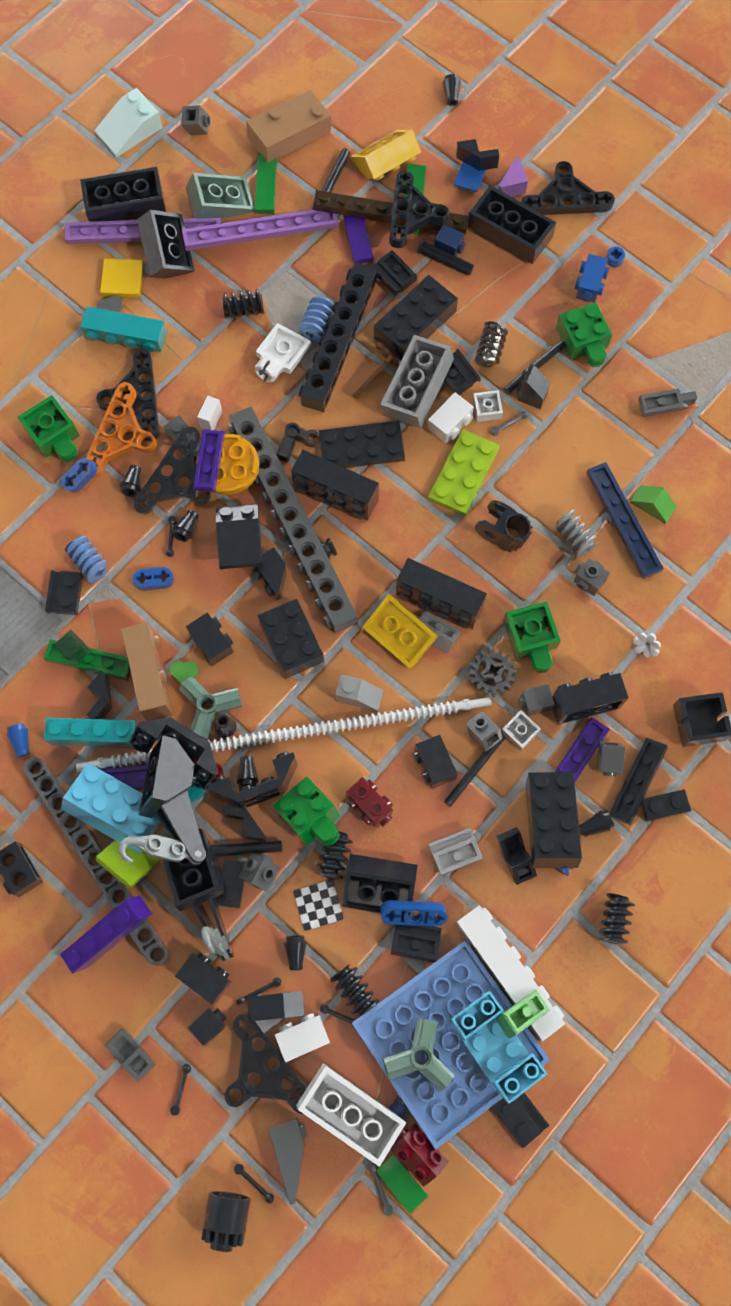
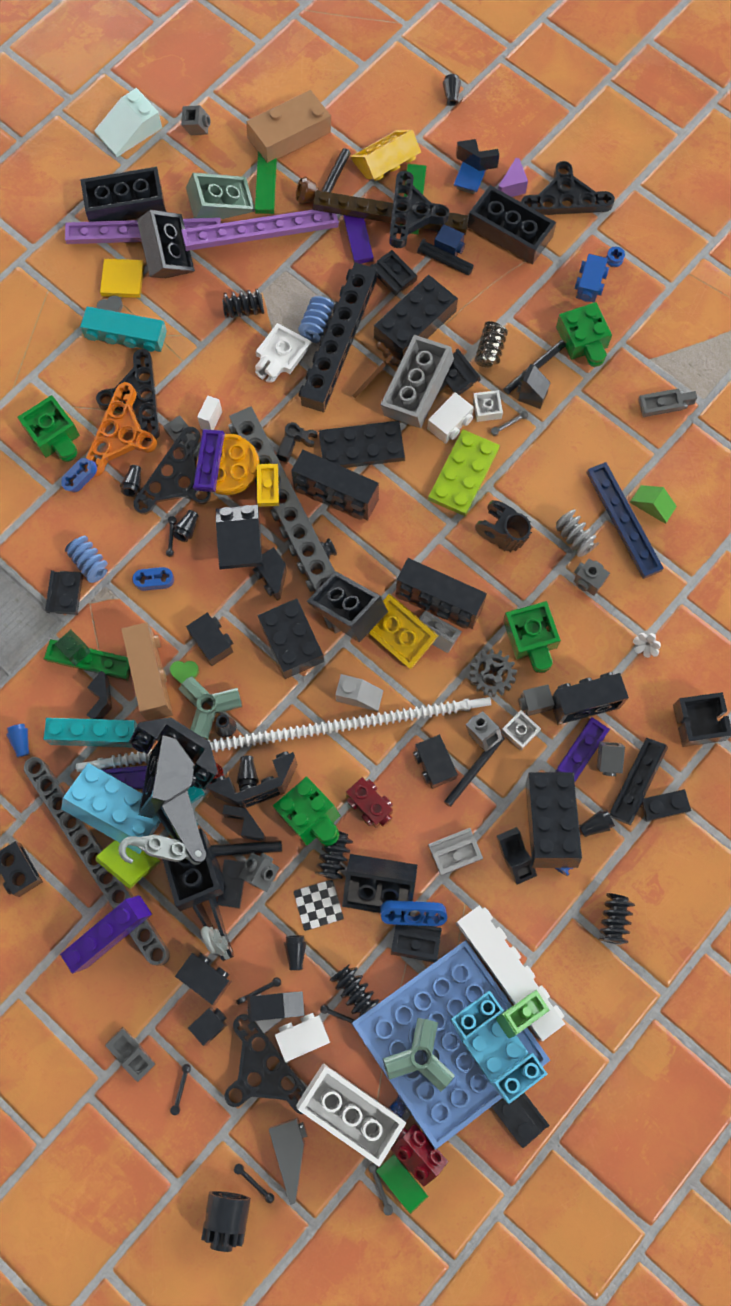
(267, 485): none -> yellow plate
(306, 190): none -> reddish brown cone
(348, 606): none -> black slope

